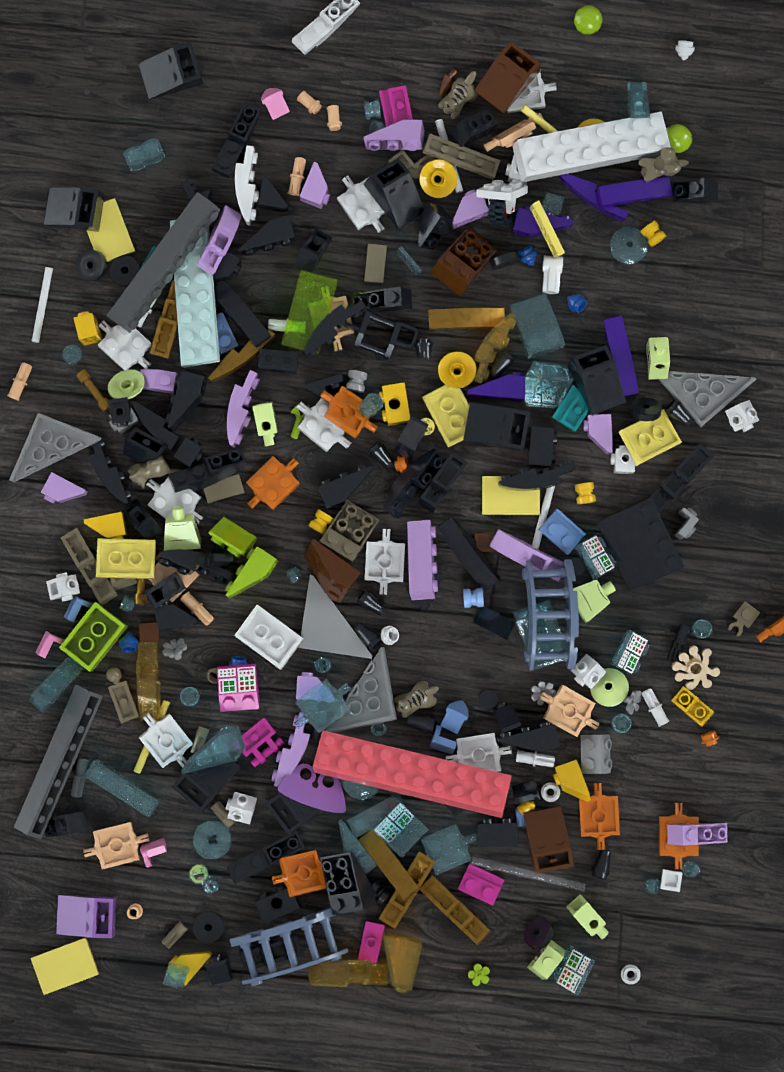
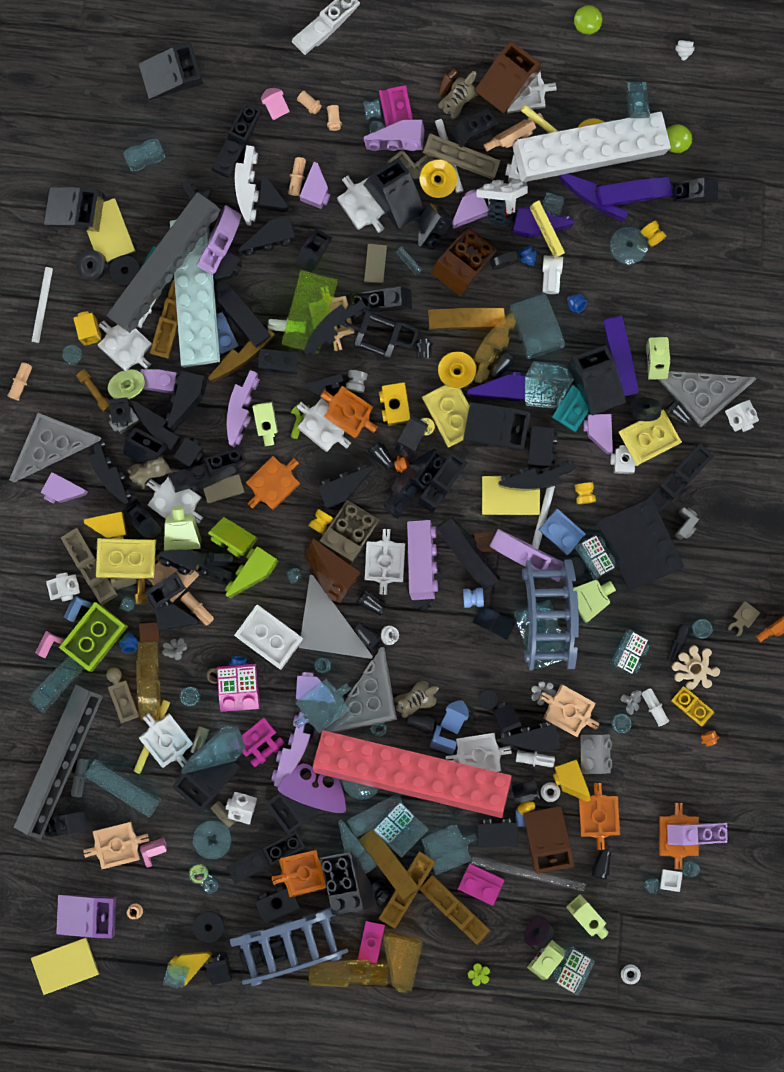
(174, 934): dark tan piece -> none
(371, 404): clear light blue wheel -> none
(588, 672): white brick -> none
(618, 691): yellowish green dish -> none
(665, 164): dark tan animal -> none

